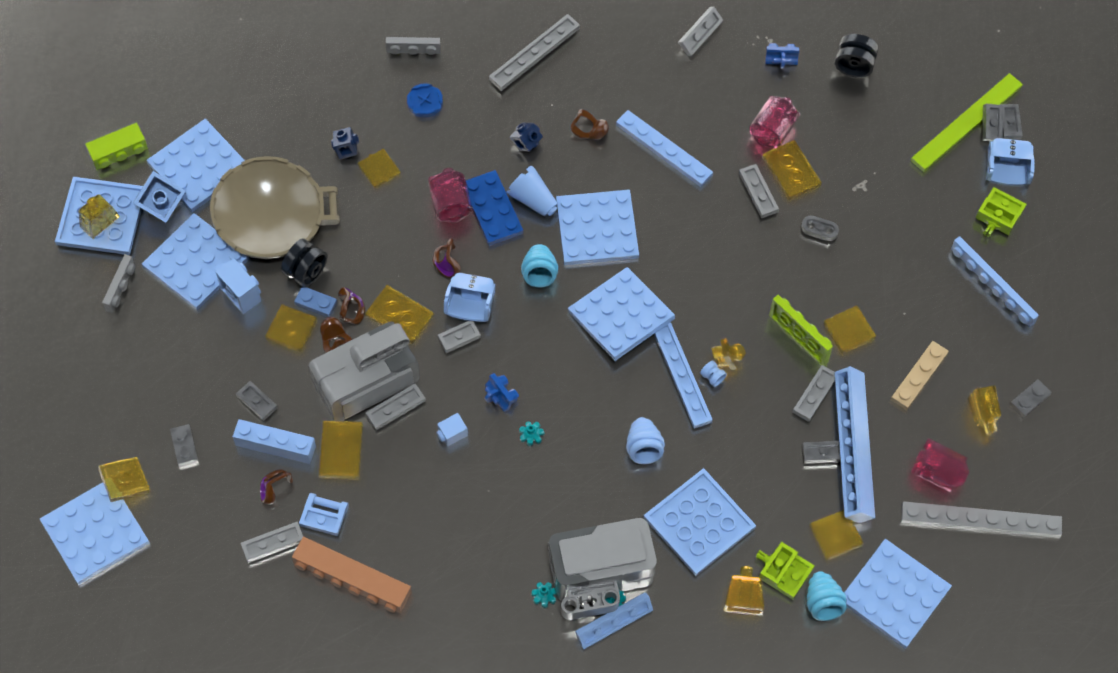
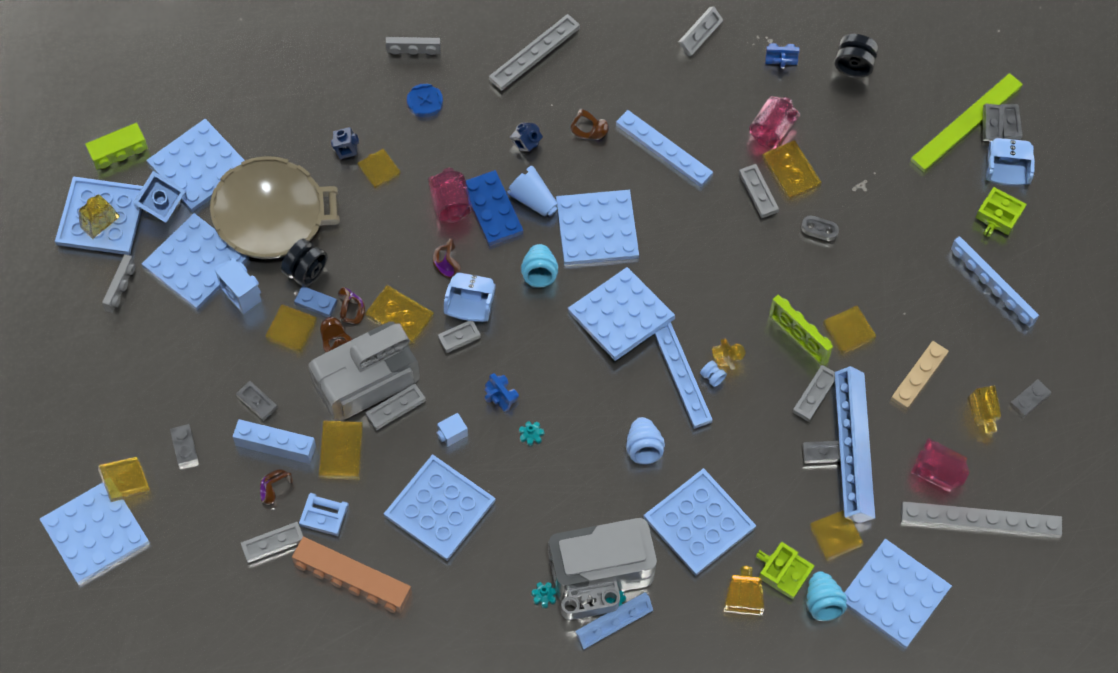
(439, 507): none -> light blue plate

